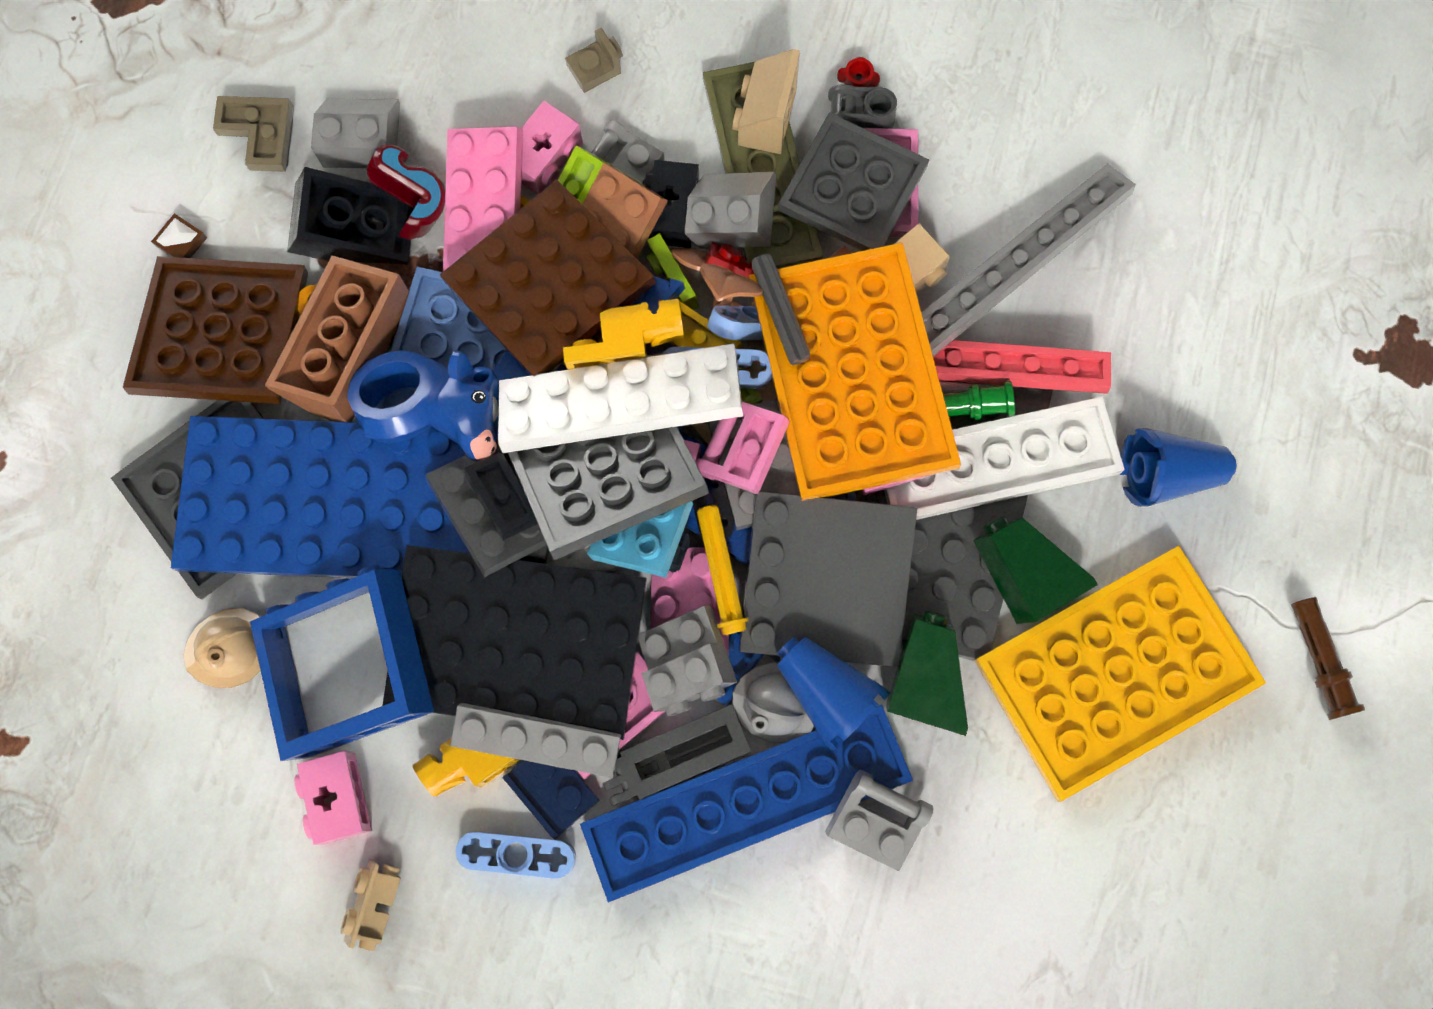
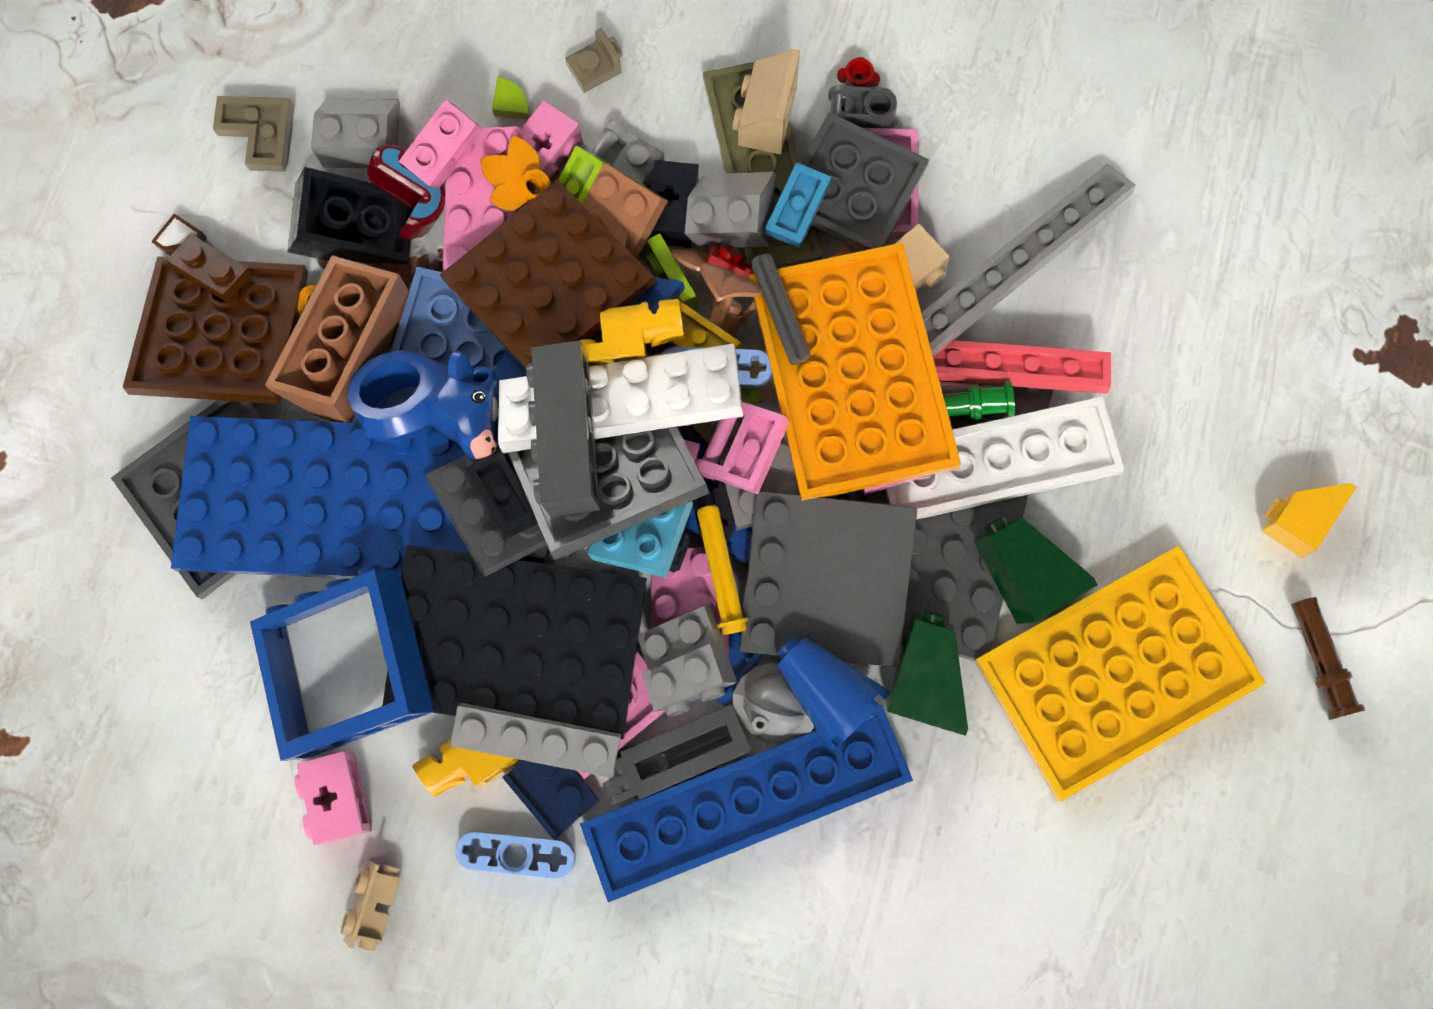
(209, 267): none -> reddish brown plate
(223, 649): tan helmet -> none
(441, 144): none -> bright pink brick
(509, 100): none -> lime tile
(511, 174): none -> light orange plate
(563, 429): none -> dark grey brick
(735, 322): light blue beam -> none
(798, 205): none -> dark azure plate
(873, 832): light grey plate -> none
(1172, 466): blue cone -> none
(1306, 517): none -> yellow slope

